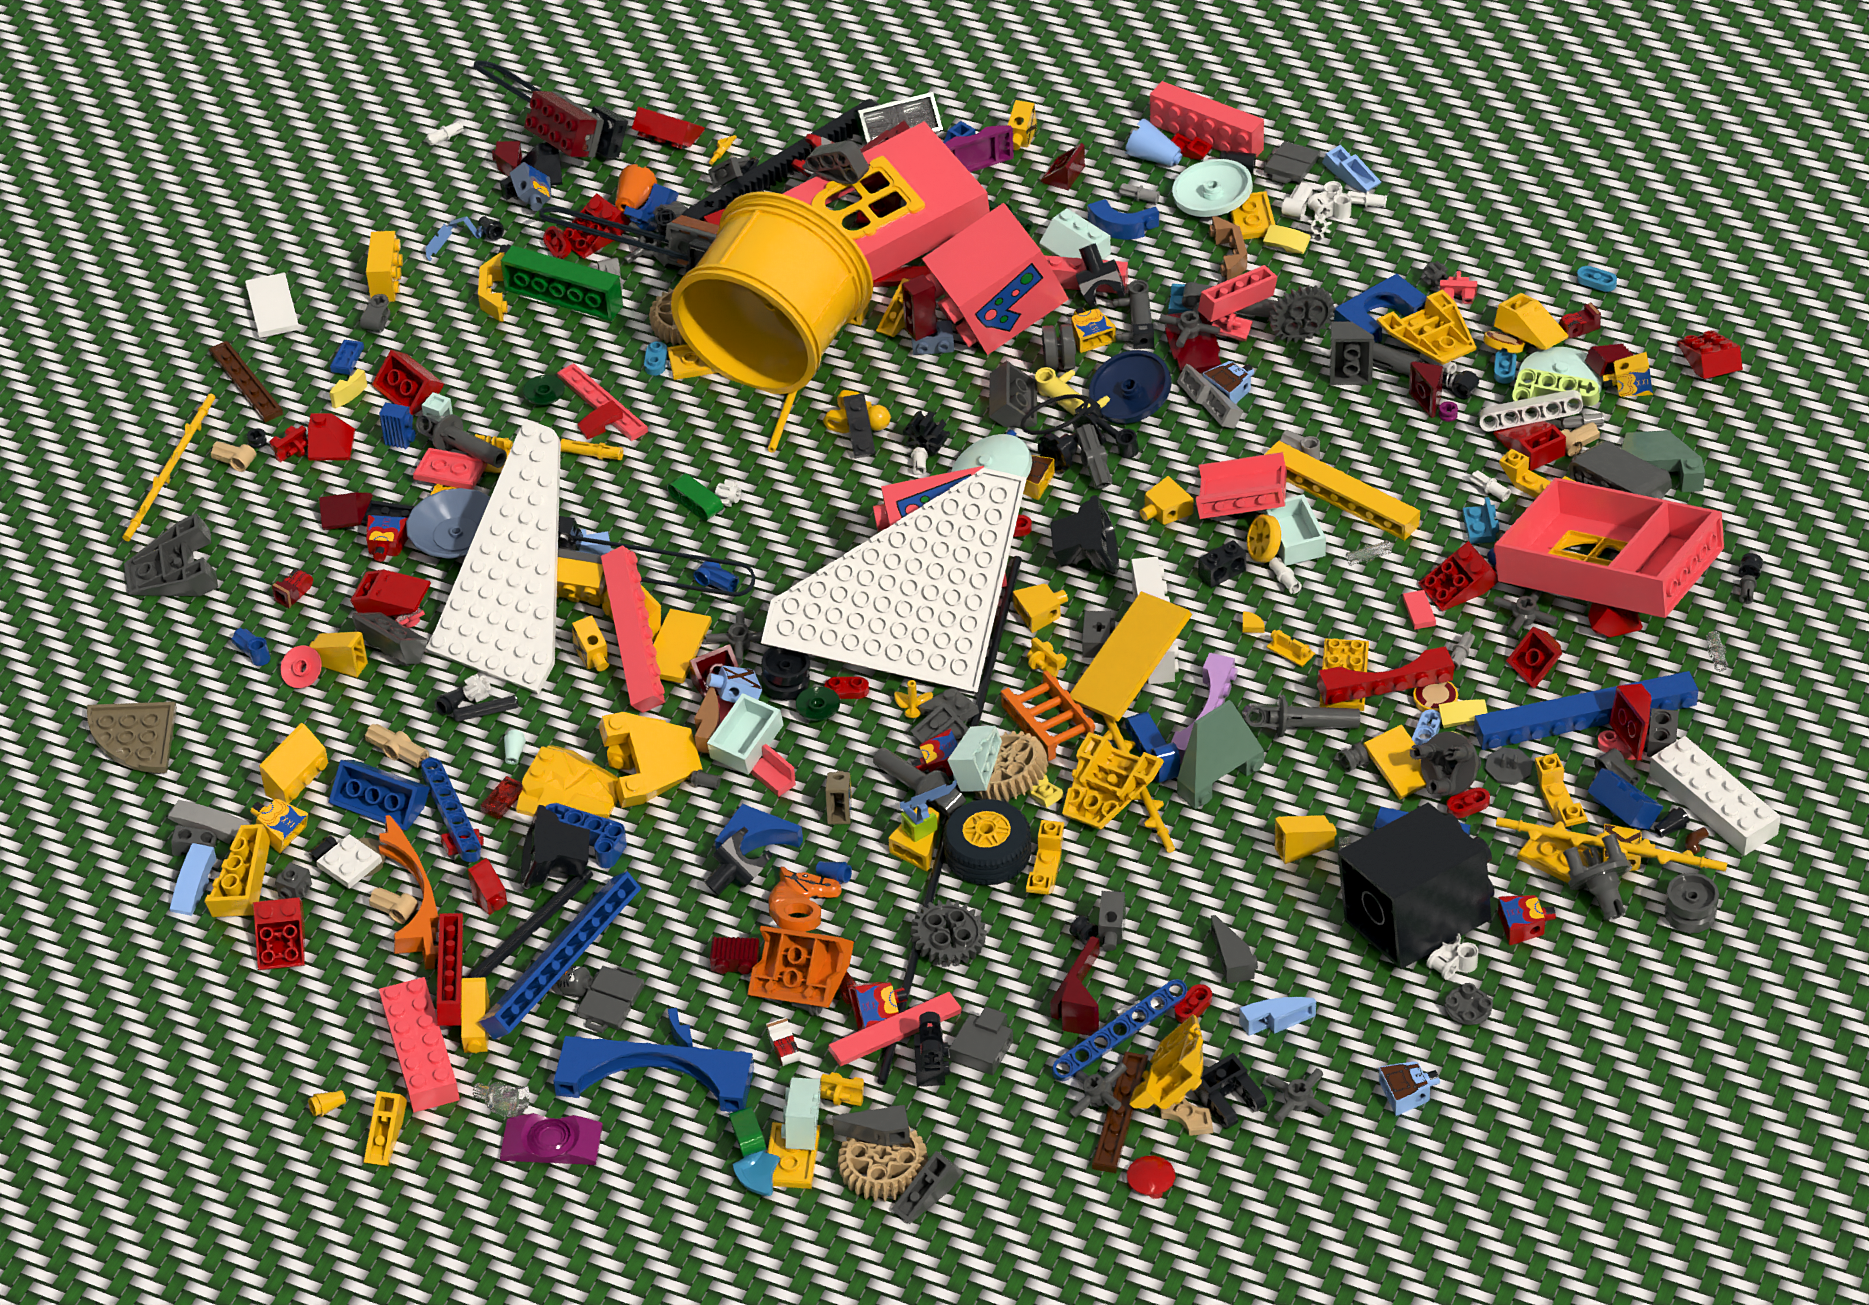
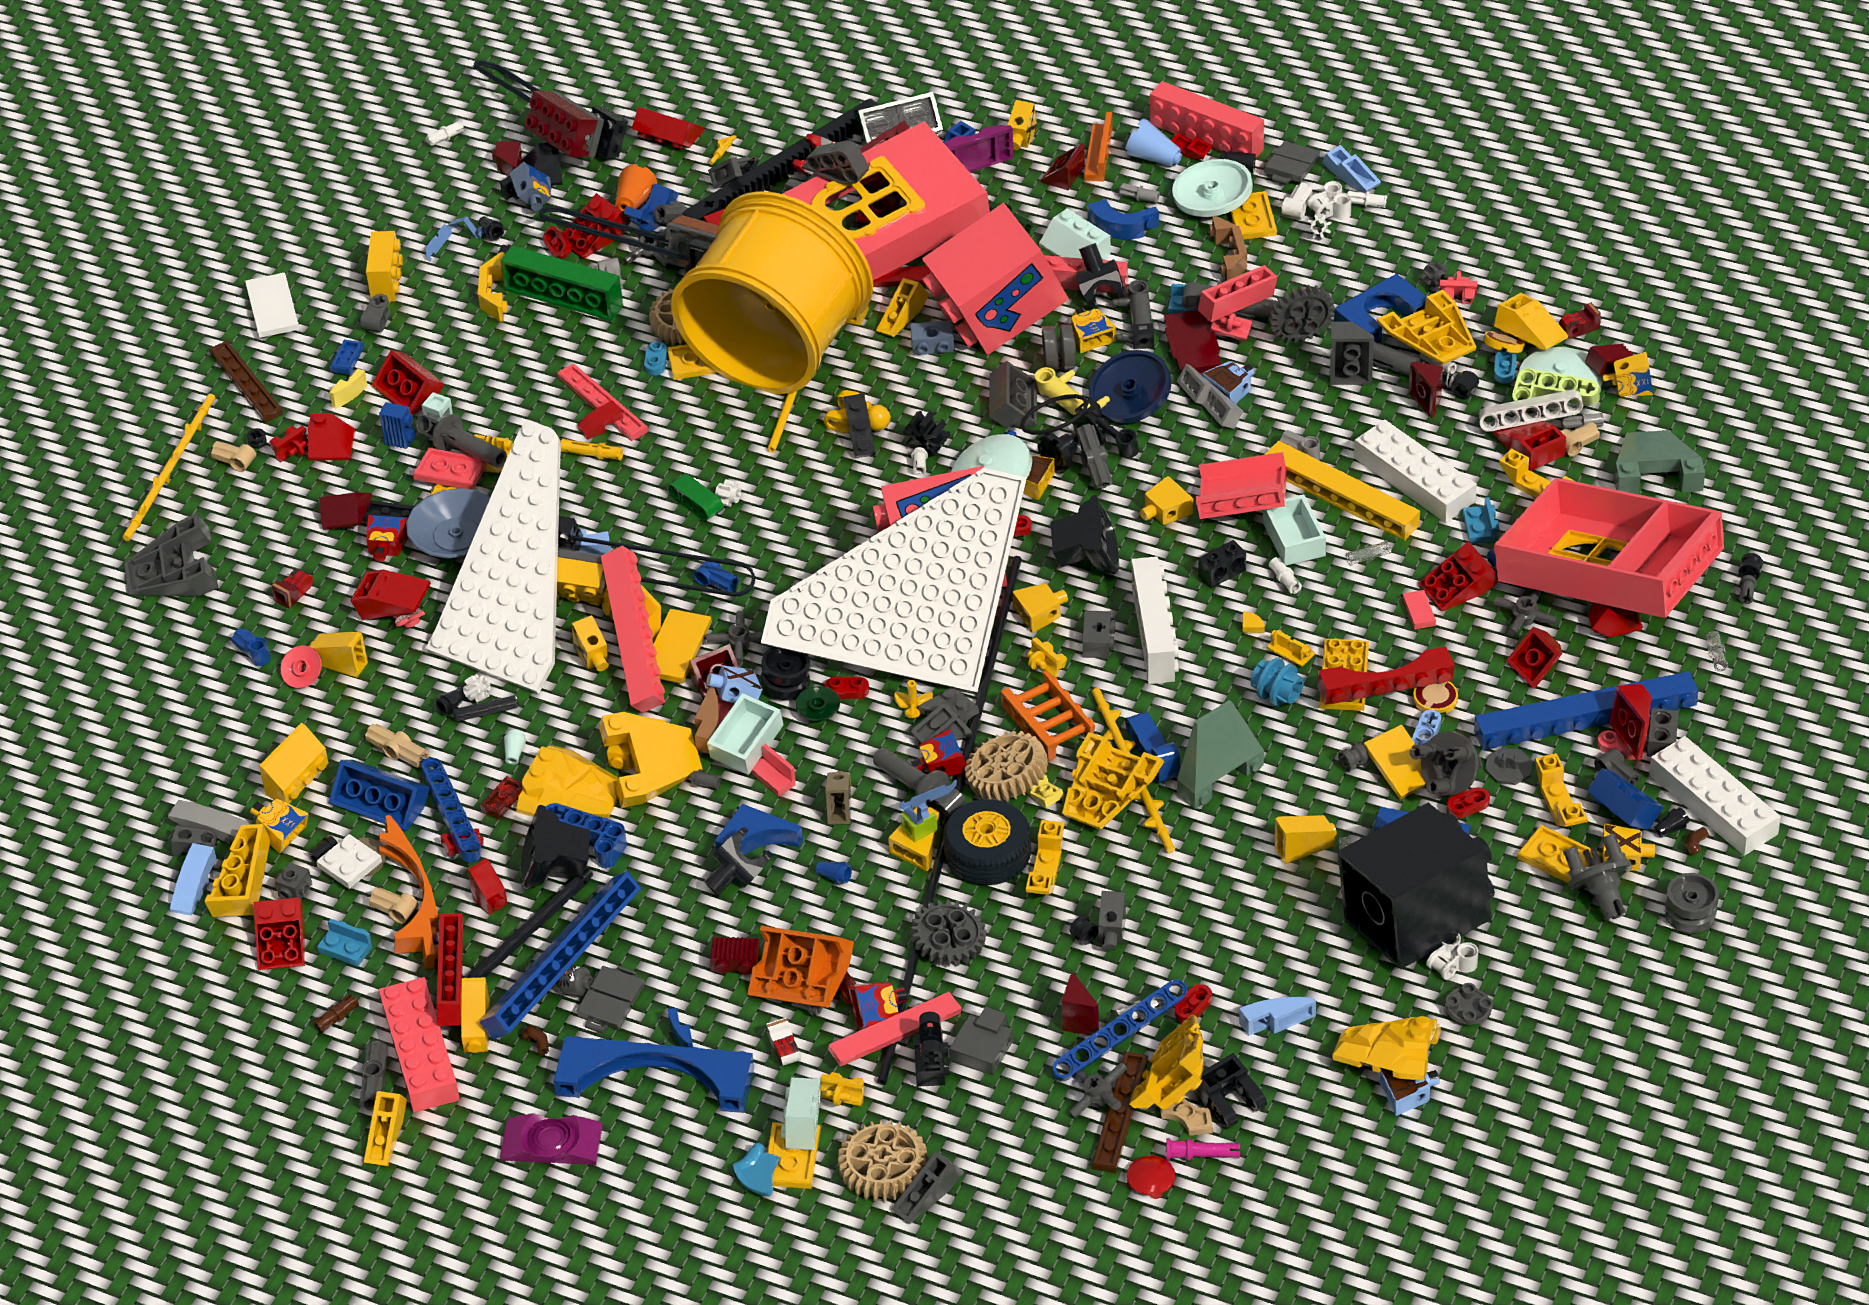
(134, 733): dark tan plate -> none
(325, 1102): yellow cone -> none
(336, 1013): none -> reddish brown pin
(345, 943): none -> dark azure bracket
(373, 1073): none -> dark grey piece
(390, 637): dark grey slope -> none
(503, 1101): clear piece -> none
(532, 1032): none -> reddish brown arm
(543, 389): dark green dish -> none
(663, 218): black wheel -> none
(747, 1131): green beam -> none
(794, 895): orange animal -> none
(877, 1126): dark grey slope -> none
(919, 307): dark red brick -> none
(975, 758): light aqua wedge -> none
(1080, 969): dark red tile -> none
(1099, 150): none -> orange fence
(1130, 655): yellow tile -> none
(1189, 325): dark grey bar -> none
(1190, 1149): none -> dark pink pin
(1217, 674): lavender arch -> none
(1233, 952): dark grey slope -> none
(1264, 538): yellow wheel -> none
(1277, 681): none -> dark azure piece
(1282, 715): dark grey piece -> none
(1290, 239): light yellow slope -> none
(1298, 1095): dark grey bar -> none
(1390, 1045): none -> yellow wedge
(1415, 471): none -> white brick
(1448, 416): magenta bush -> none
(1461, 649): light grey axle -> none
(1461, 712): light yellow slope -> none
(1490, 485): white axle -> none
(1523, 917): red torso -> none
(1597, 278): dark azure plate -> none
(1619, 470): dark grey windscreen -> none
(1643, 848): yellow plant -> none
(1711, 354): red slope -> none

